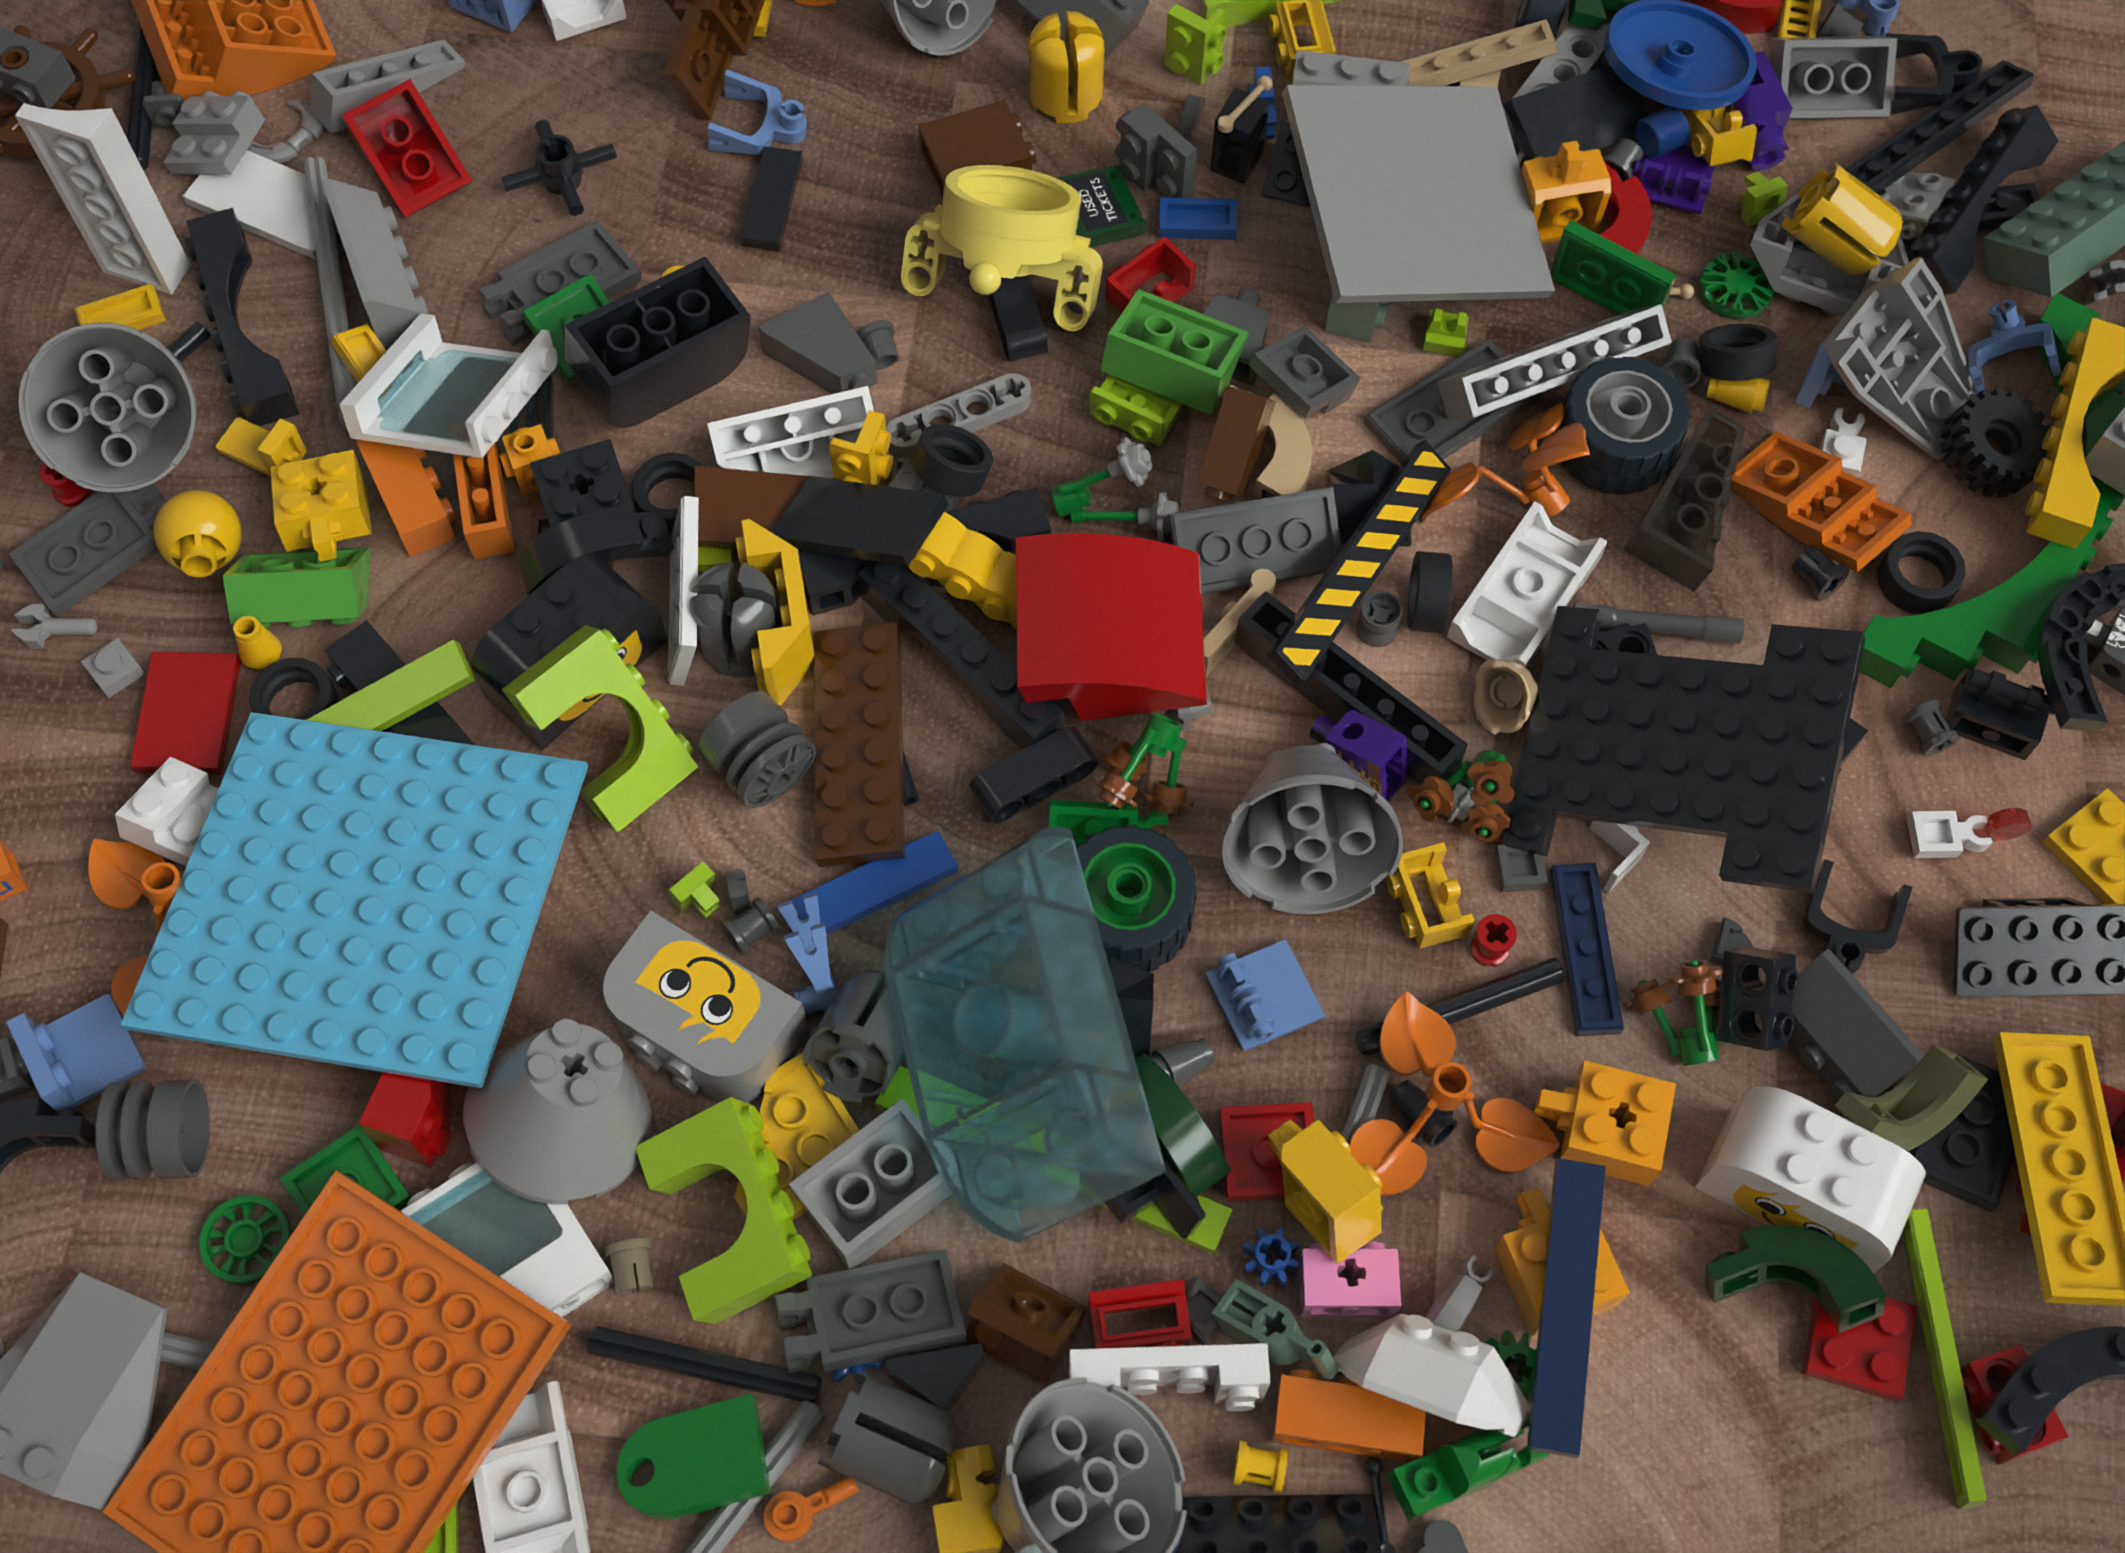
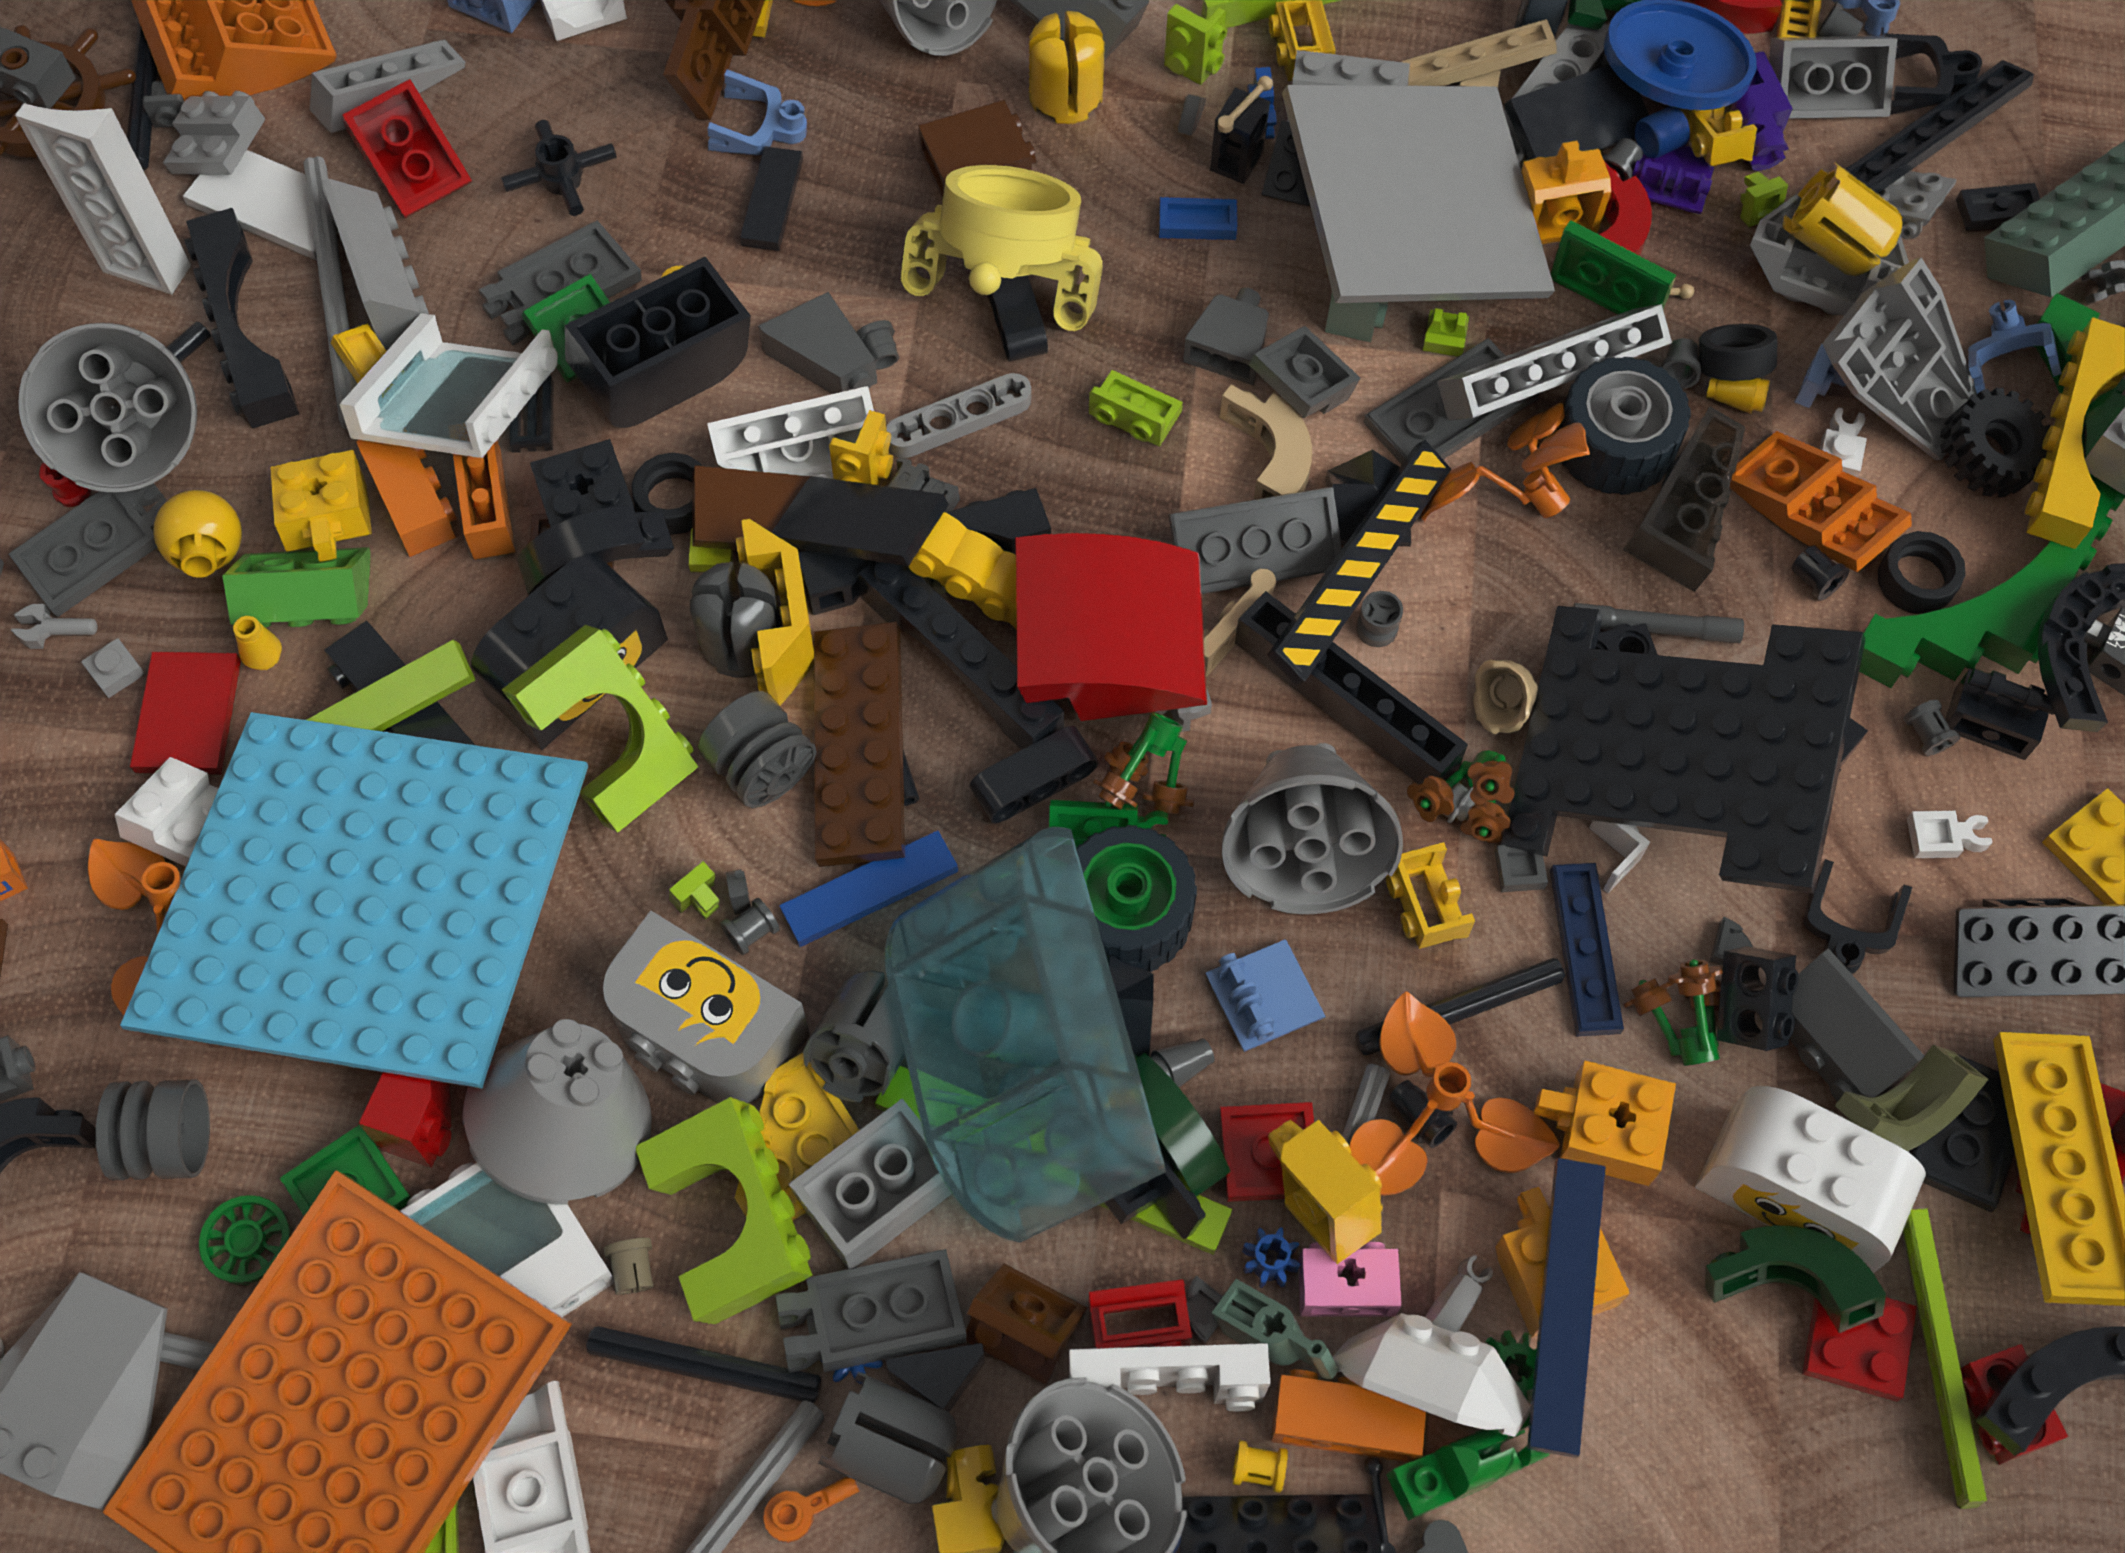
(77, 1053): medium blue bracket -> none
(131, 308): yellow tile -> none
(261, 447): yellow bracket -> none
(282, 152): light grey piece -> none
(285, 673): black tyre -> none
(525, 447): light orange brick -> none
(682, 576): white tile -> none
(698, 1458): green tile -> none
(810, 948): medium blue piece -> none
(945, 475): black tyre -> none
(1107, 206): container -> none
(1132, 462): plant -> none
(1148, 263): red window -> none
(1155, 153): dark grey plate -> none
(1173, 351): bright green slope -> none
(1235, 443): reddish brown brick -> none
(1368, 748): dark purple torso -> none
(1430, 592): black tyre -> none
(1490, 928): red bush -> none
(1522, 588): white piece -> none
(1735, 286): green wheel -> none
(1948, 241): black arch -> none
(2007, 824): clear red tile -> none

